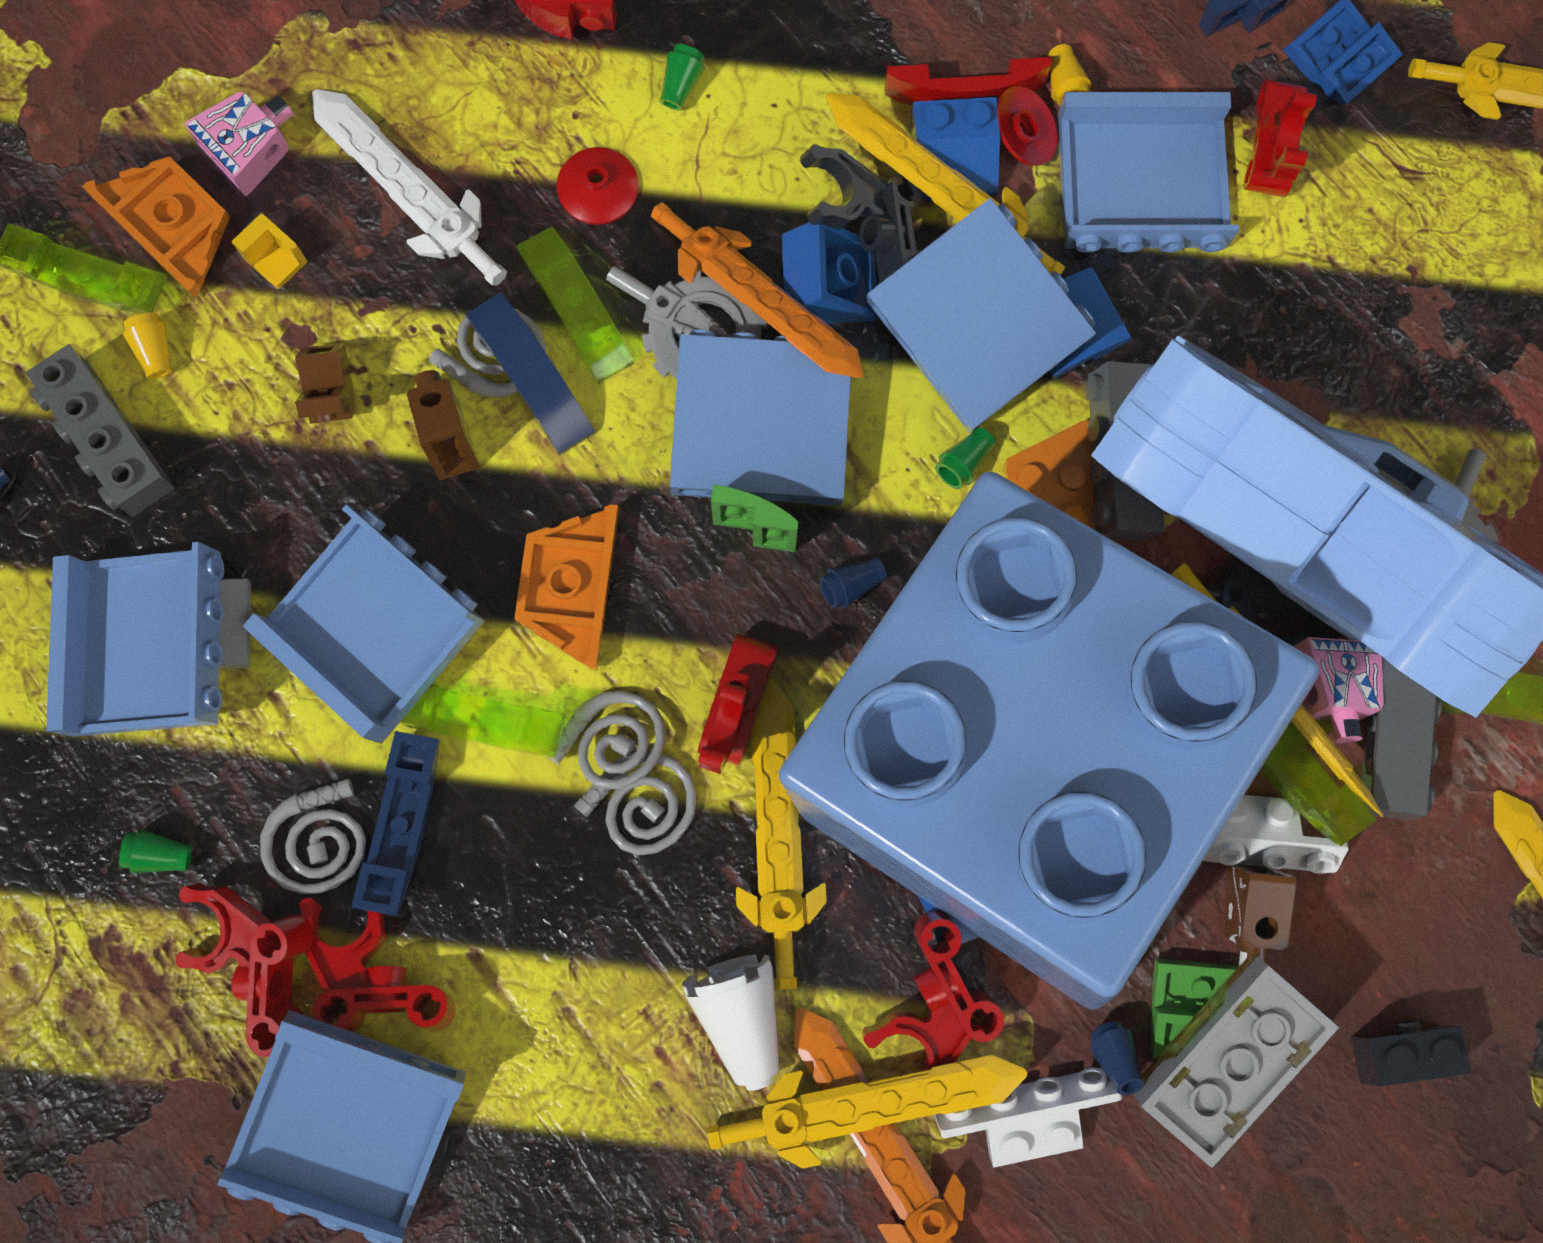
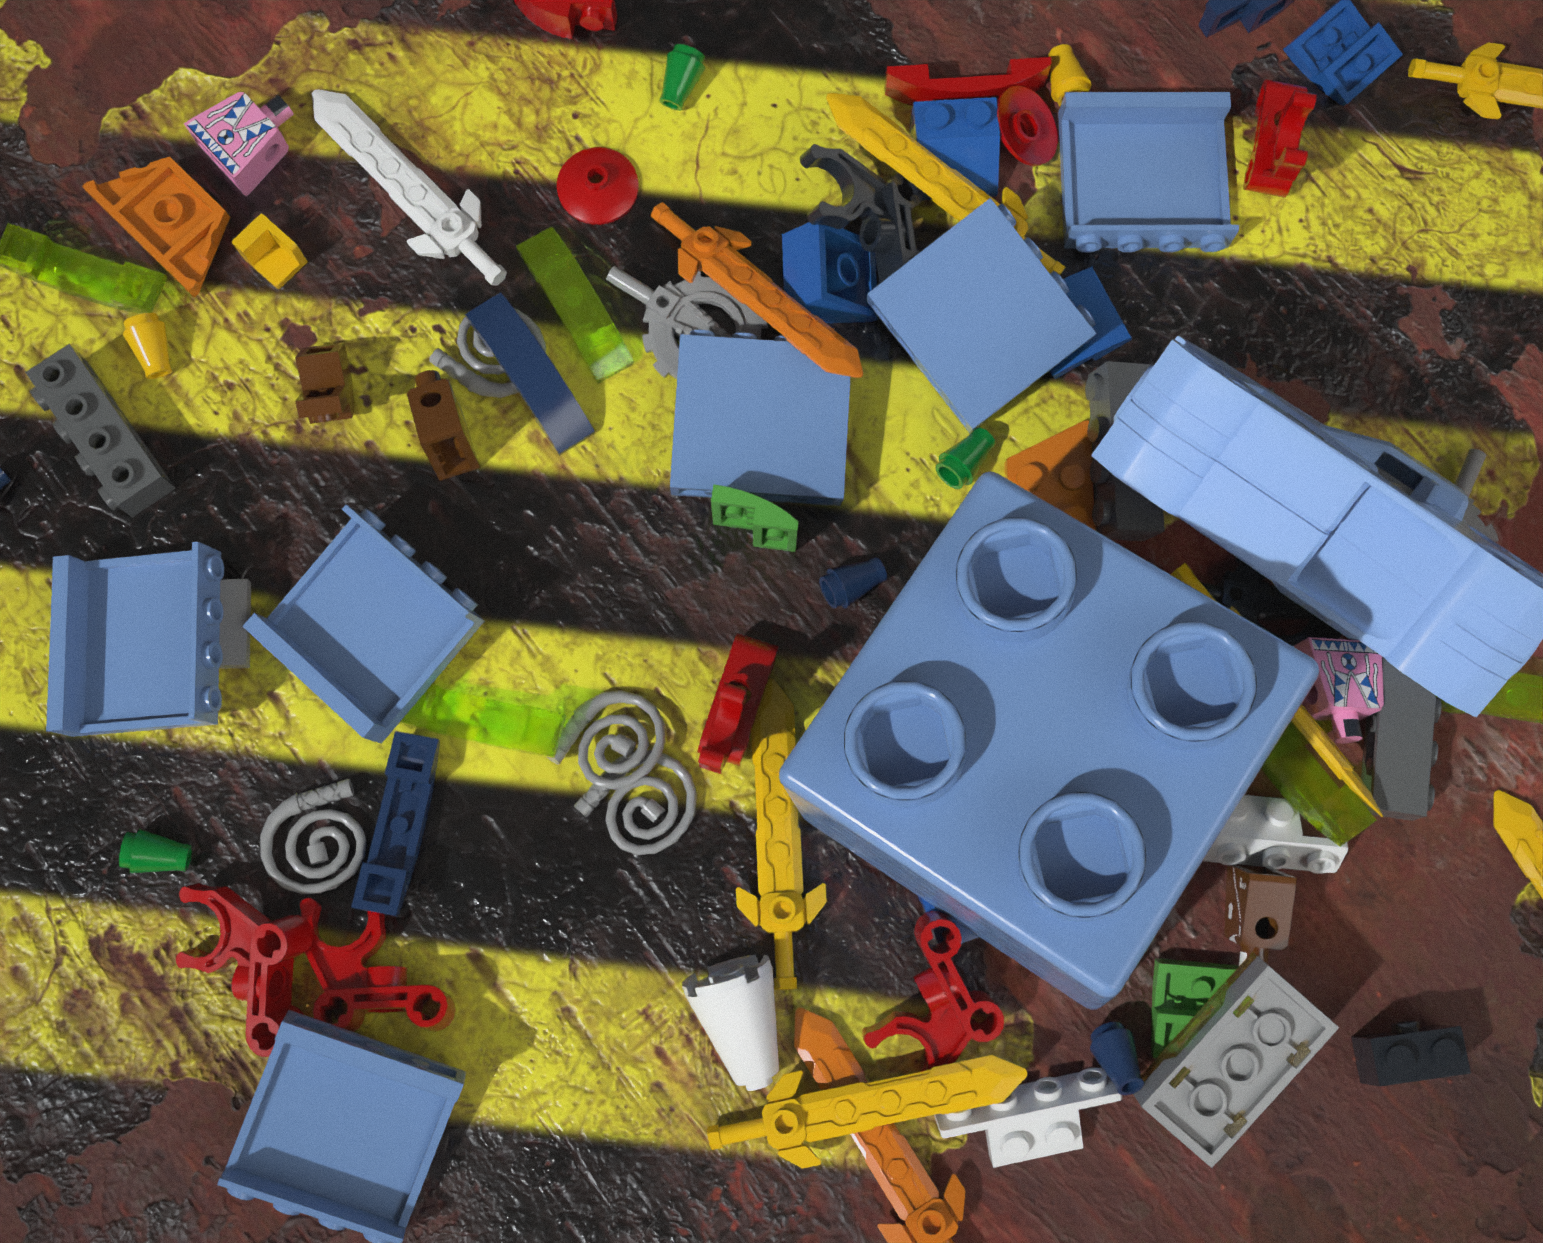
(568, 583): orange wing -> none

